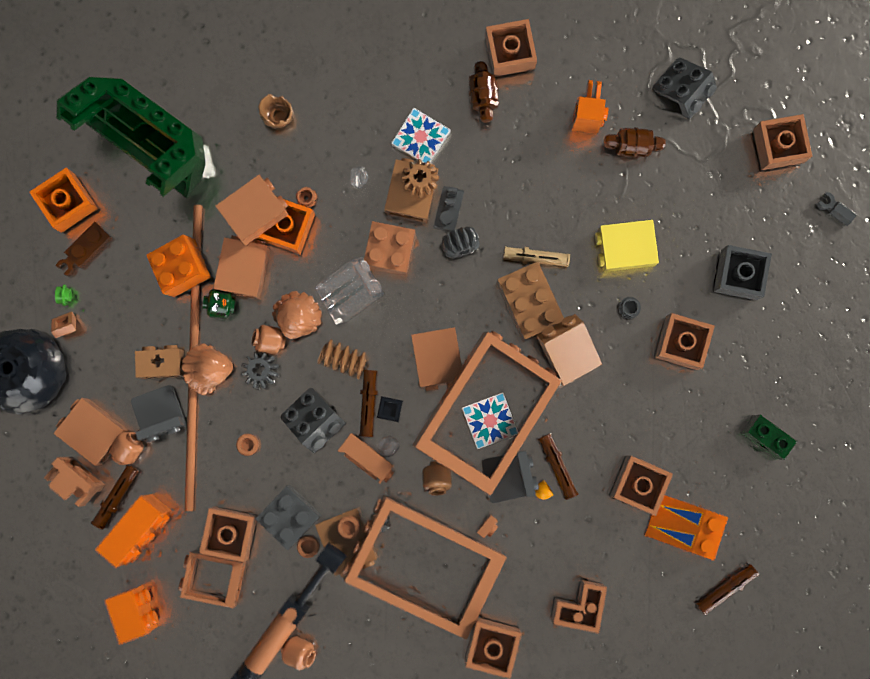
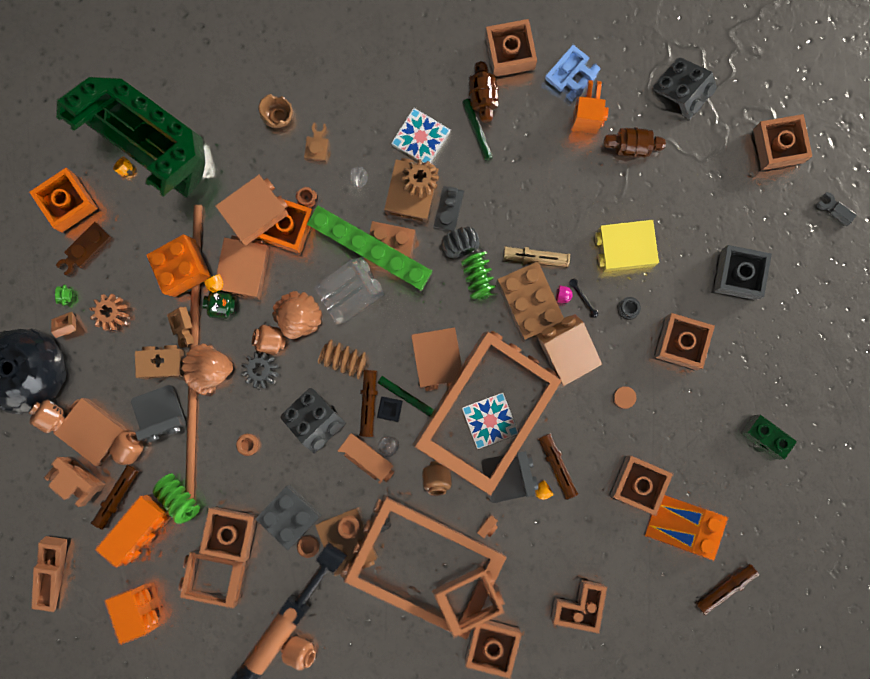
(46, 416): none -> nougat head
(48, 573): none -> nougat slope
(101, 308): none -> nougat gear
(122, 166): none -> light orange hinge
(175, 500): none -> bright green piece
(180, 325): none -> medium nougat plate
(214, 283): none -> light orange hinge
(317, 146): none -> medium nougat plate
(369, 247): none -> bright green plate
(405, 396): none -> dark green bar
(477, 129): none -> dark green bar
(478, 276): none -> bright green piece
(478, 618): none -> nougat window
(563, 294): none -> dark pink hinge
(567, 68): none -> light blue plate
(574, 284): none -> black hinge
(624, 397): none -> nougat tile

